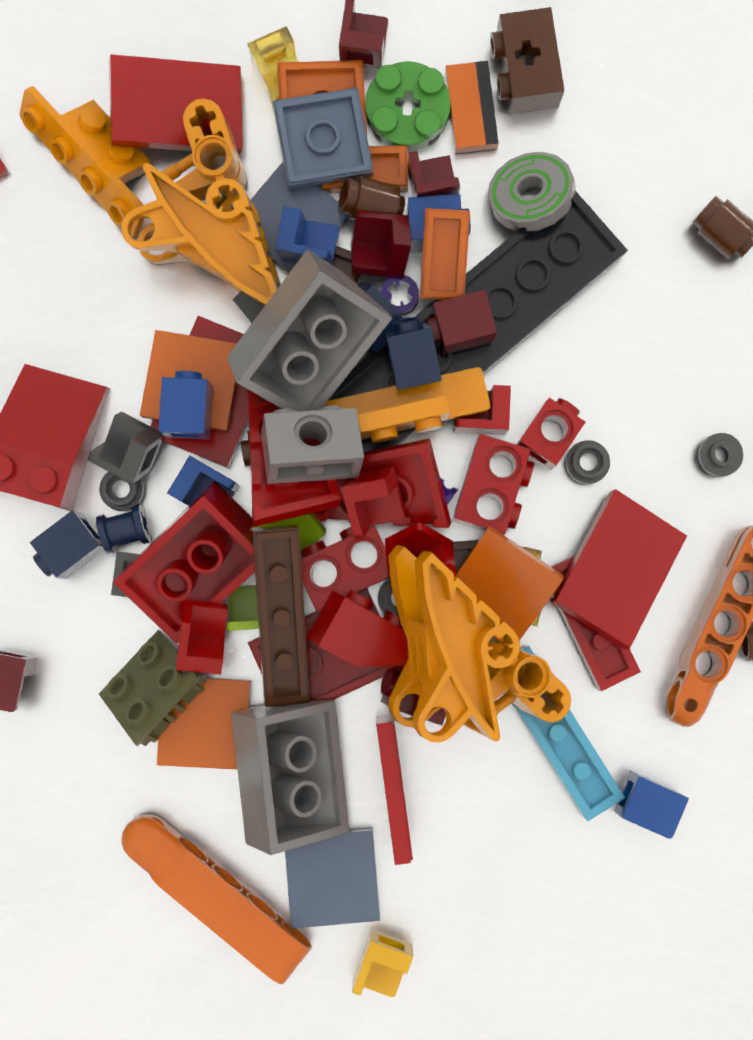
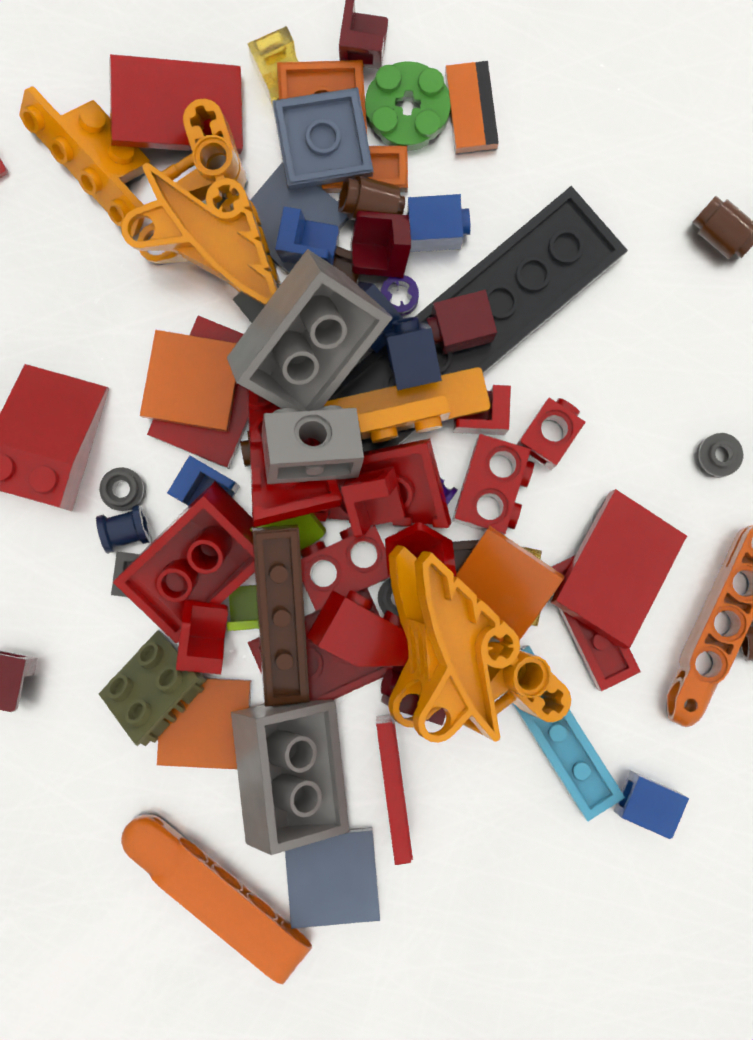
(66, 546): dark blue brick -> none
(128, 448): dark grey panel -> none
(185, 406): blue brick -> none
(382, 964): yellow panel -> none
(432, 176): dark red panel -> none
(444, 253): orange tile -> none
(530, 171): light grey tile -> none
(532, 37): reddish brown brick -> none
(599, 455): dark grey plate -> none

